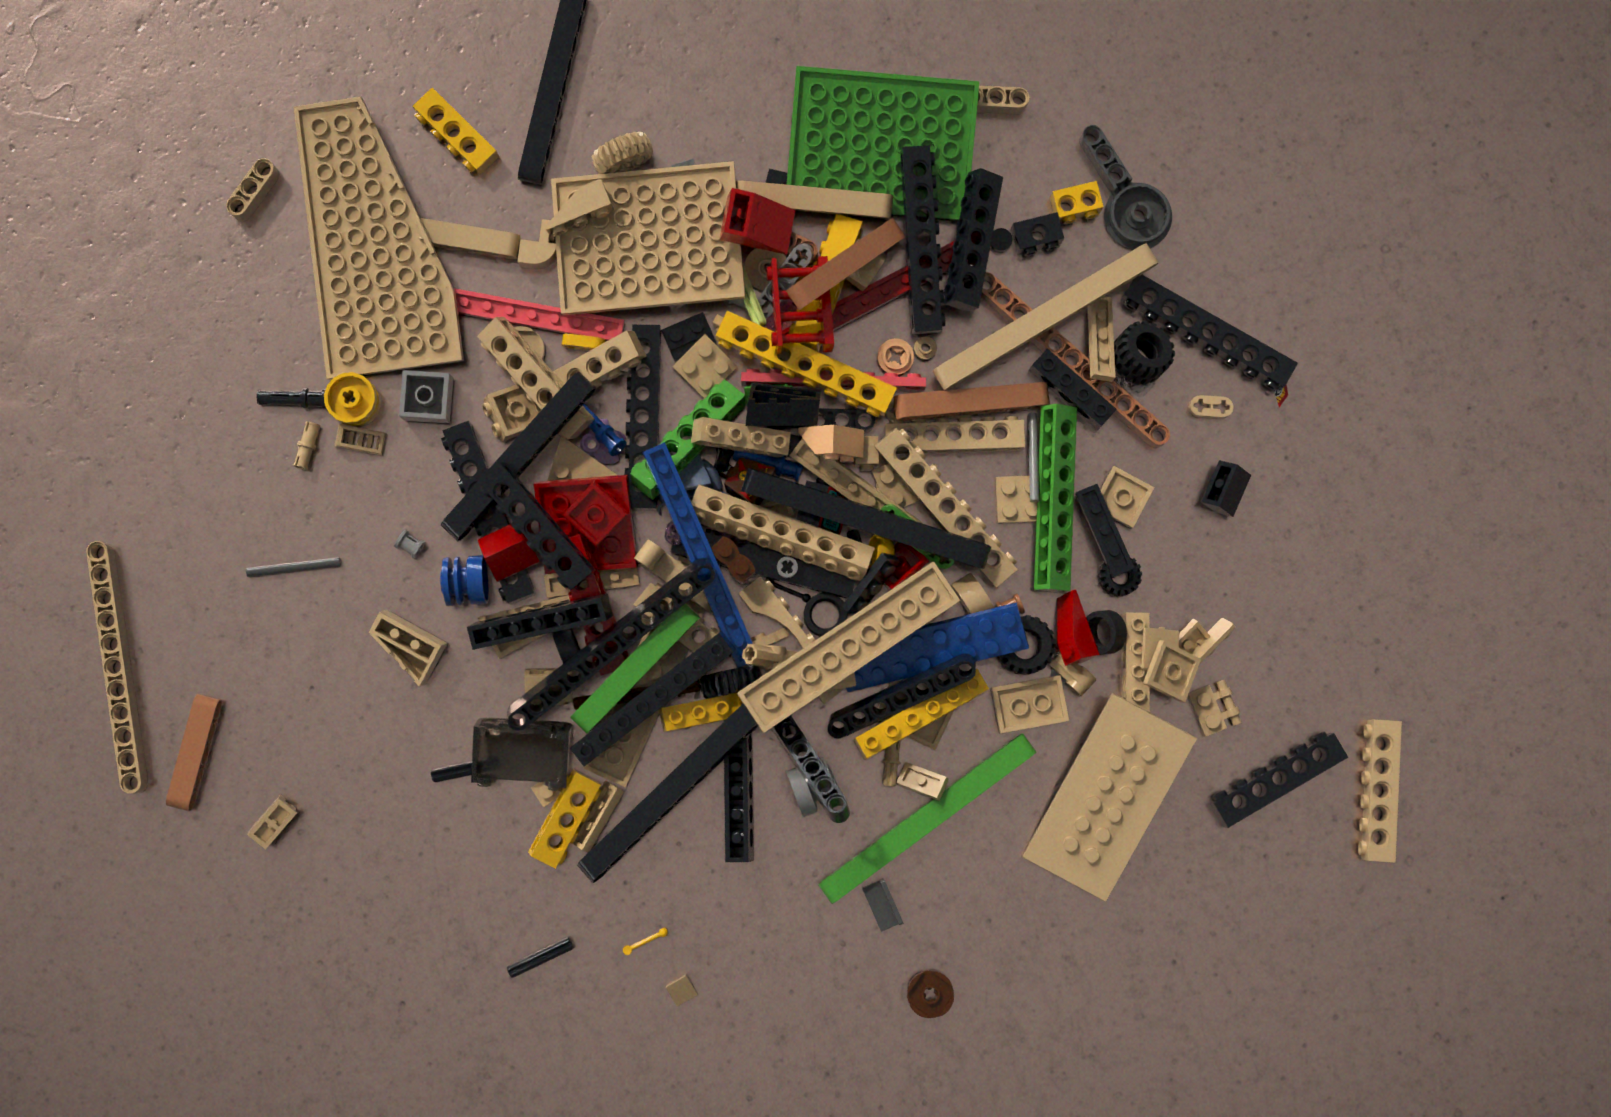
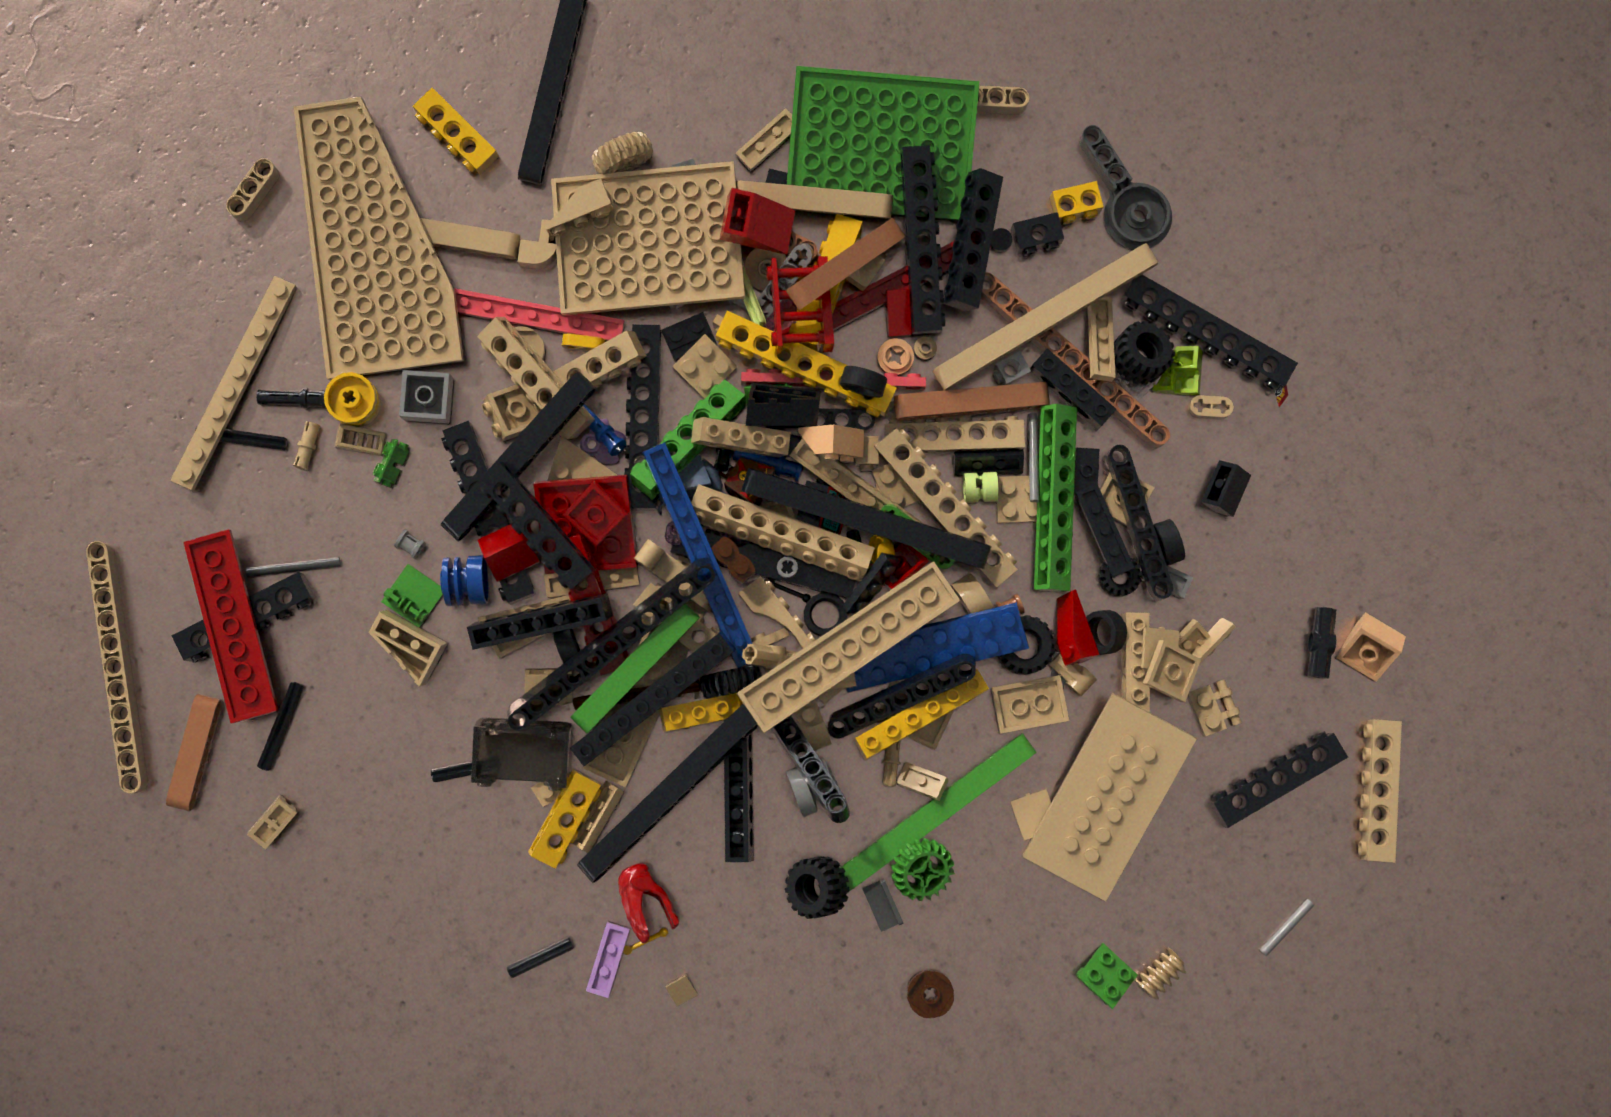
(230, 626): none -> red plate
(233, 383): none -> tan plate
(254, 439): none -> black axle
(280, 726): none -> black axle
(297, 584): none -> black brick
(385, 469): none -> bright green hinge
(412, 595): none -> bright green hinge
(607, 959): none -> lavender plate
(632, 885): none -> red hair
(766, 140): none -> tan plate
(802, 891): none -> black tyre
(813, 725): none -> tan brick
(863, 381): none -> black tyre
(898, 312): none -> red tile
(917, 862): none -> bright green gear
(988, 484): none -> yellowish green wheel
(989, 461): none -> black plate
(1018, 362): none -> light grey brick
(1030, 811): none -> tan piece
(1086, 468): none -> black plate
(1107, 976): none -> bright green hinge
(1140, 510): none -> black beam
(1162, 974): none -> tan piece
(1170, 541): none -> black tyre
(1179, 580): none -> light grey plate
(1184, 373): none -> lime slope
(1287, 927): none -> light grey bar
(1322, 642): none -> black piece
(1371, 647): none -> light nougat slope

